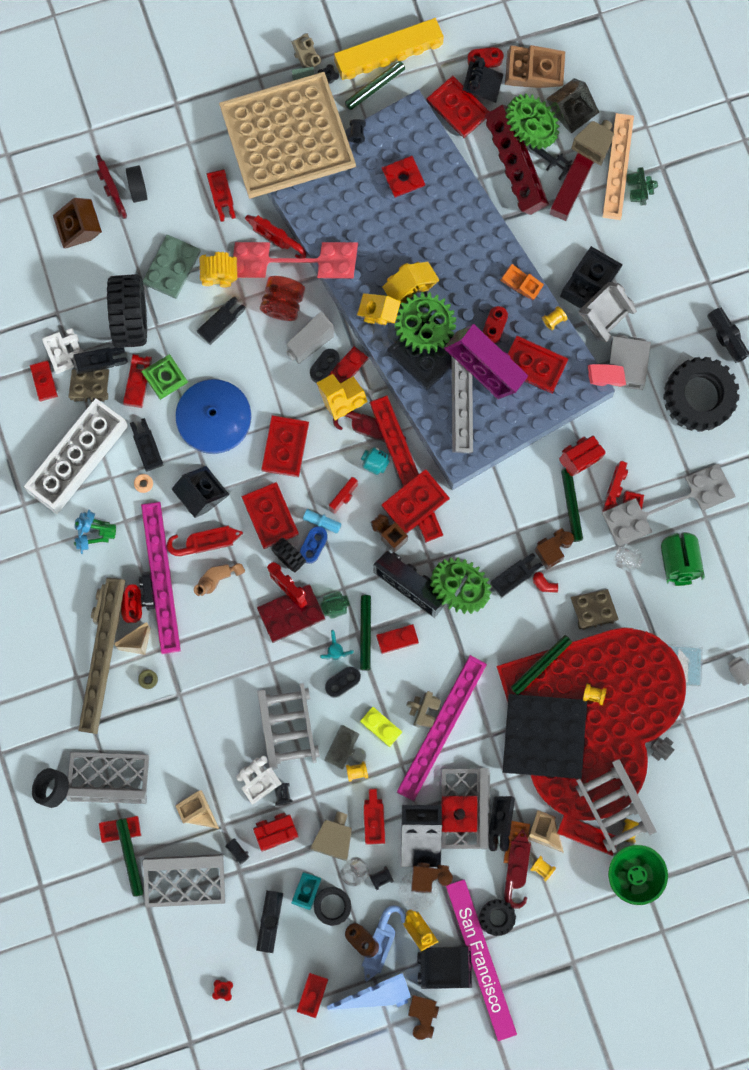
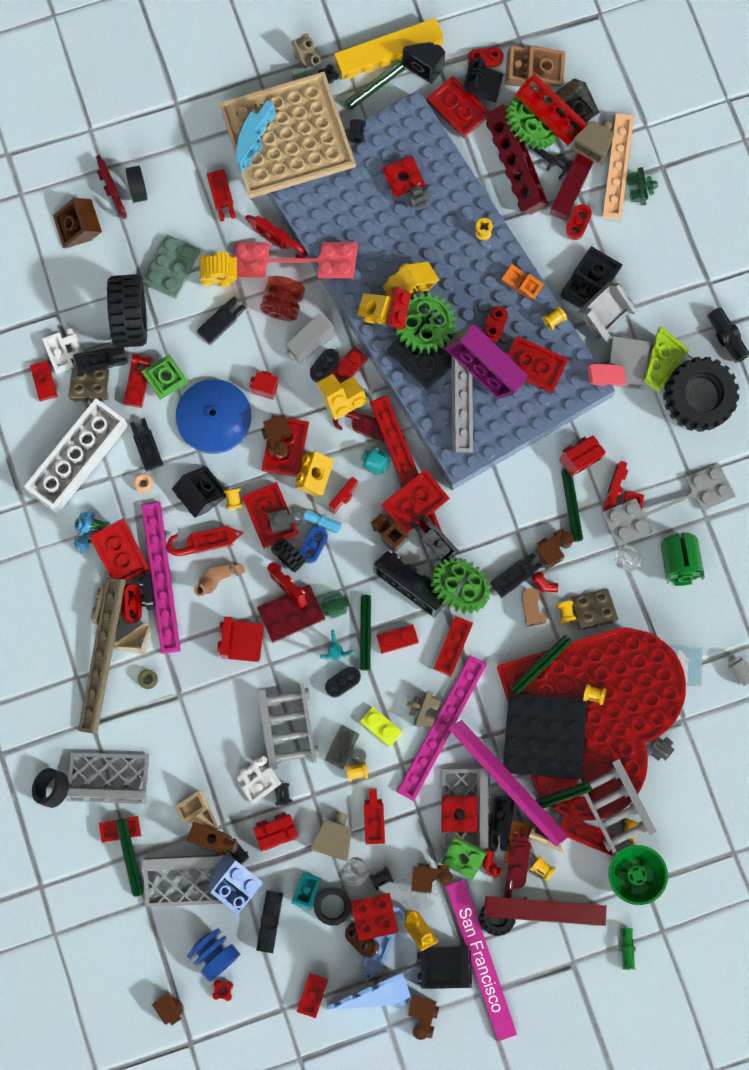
(119, 551): none -> red plate
(169, 1009): none -> reddish brown brick
(211, 839): none -> reddish brown torso
(213, 954): none -> blue wheel
(233, 498): none -> yellow bush
(233, 884): none -> medium blue slope
(240, 640): none -> red bracket
(249, 139): none -> medium azure slope
(264, 384): none -> red brick
(275, 431): none -> reddish brown brick
(281, 521): none -> dark grey plate
(321, 466): none -> yellow brick
(374, 917): none -> red bracket
(398, 308): none -> red plate
(418, 197): none -> dark grey gear
(421, 835): black slope -> none
(424, 60): none -> black slope
(435, 539): none -> black hinge
(453, 646): none -> red plate
(464, 866): none -> bright green piece
(483, 223): none -> yellow bush
(489, 866): none -> red arm
(508, 783): none -> dark pink tile
(531, 608): none -> medium nougat leg
(545, 911): none -> dark red slope
(548, 112): none -> red fence
(564, 795): none -> dark green axle
(566, 612): none -> yellow bush
(578, 223): none -> red plate
(627, 948): none -> green pin
(664, 359): none -> lime wing

